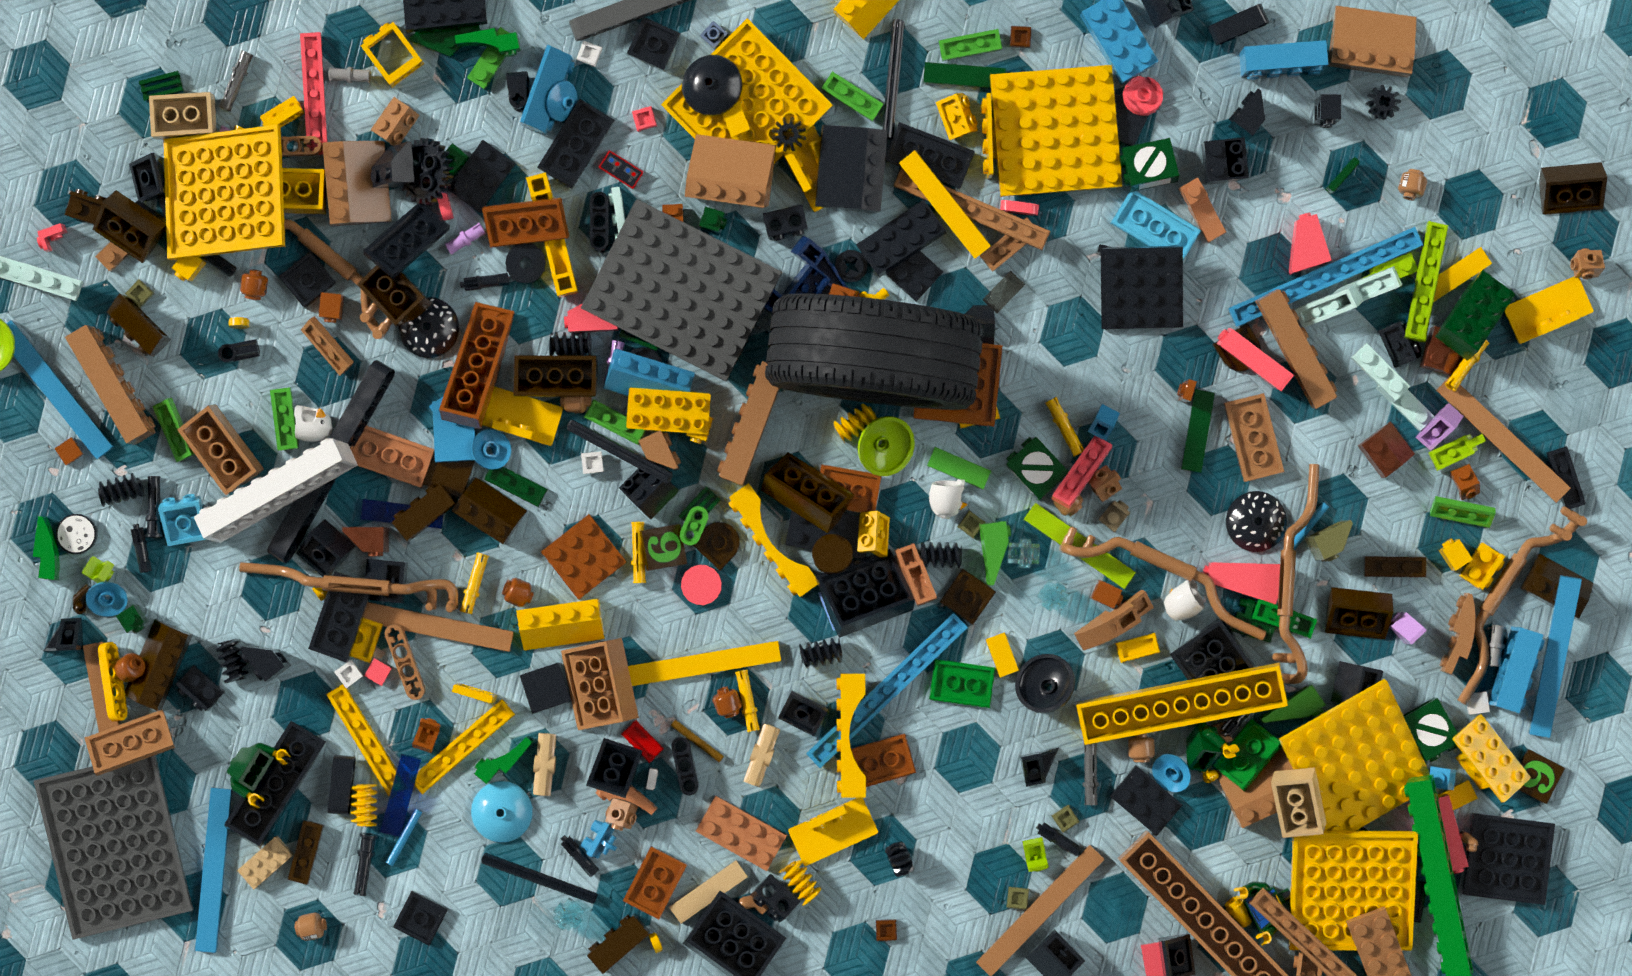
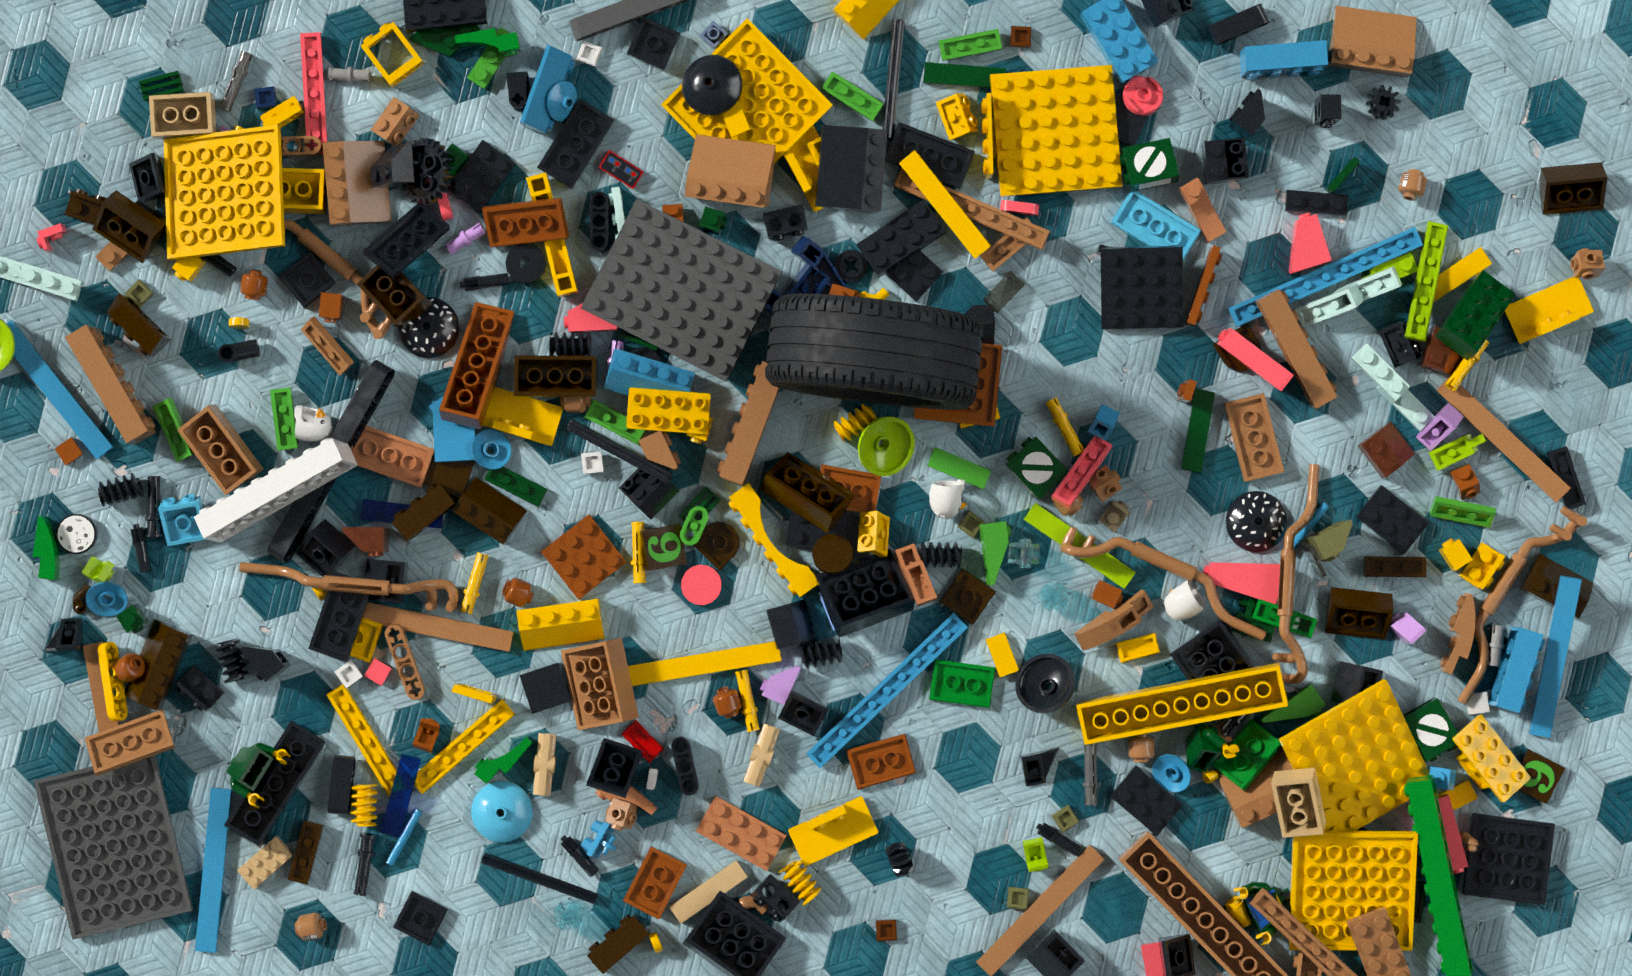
(265, 98): none -> dark blue tile
(644, 118): coral tile -> none
(697, 740): pearl gold bar -> none
(780, 685): none -> lavender slope
(790, 624): none -> black slope
(792, 140): black gear -> none
(852, 778): yellow arch -> none
(1207, 277): none -> dark orange plate
(1312, 557): none -> clear smoke piece
(1316, 202): none -> black plate
(1392, 519): none -> black plate

